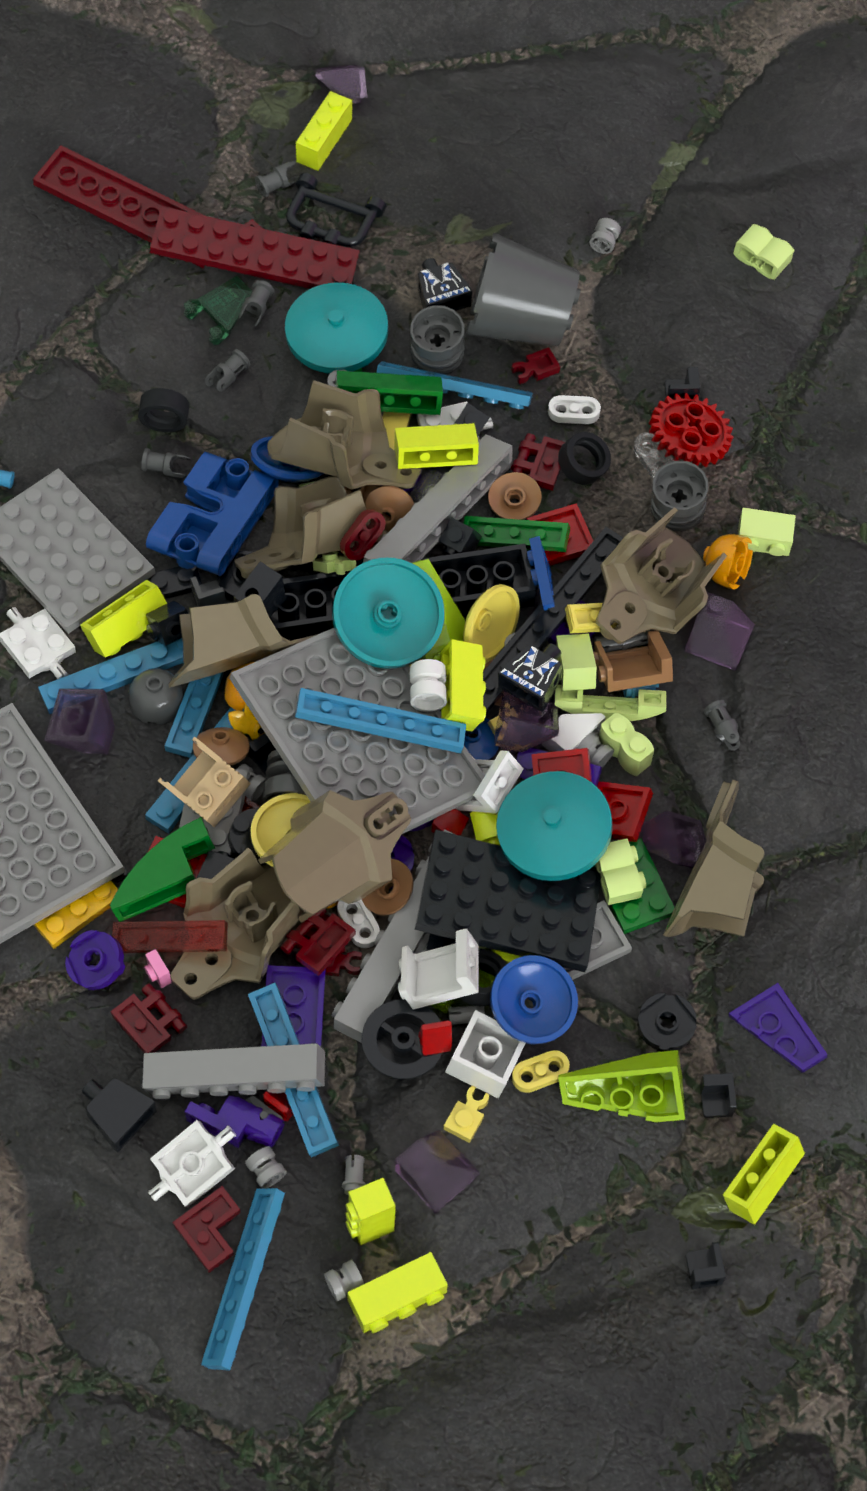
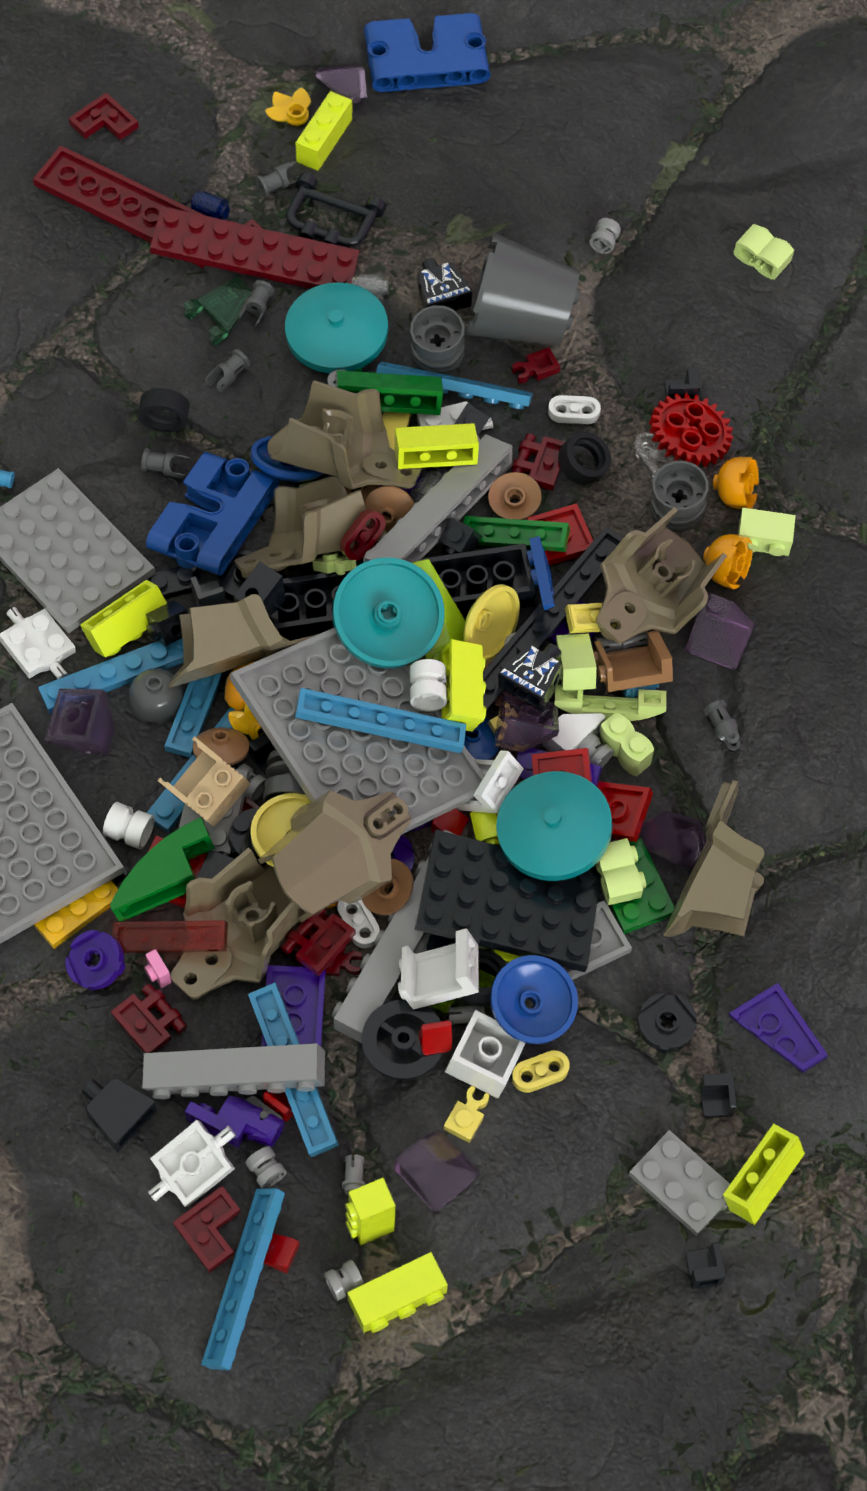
(101, 113): none -> dark red plate
(131, 826): none -> white wheel
(210, 205): none -> clear blue brick
(281, 1252): none -> red slope
(290, 109): none -> yellow plate
(373, 283): none -> clear brick
(400, 63): none -> blue connector
(636, 1086): lime wedge -> none
(681, 1182): none -> light grey plate
(737, 481): none -> light orange cylinder

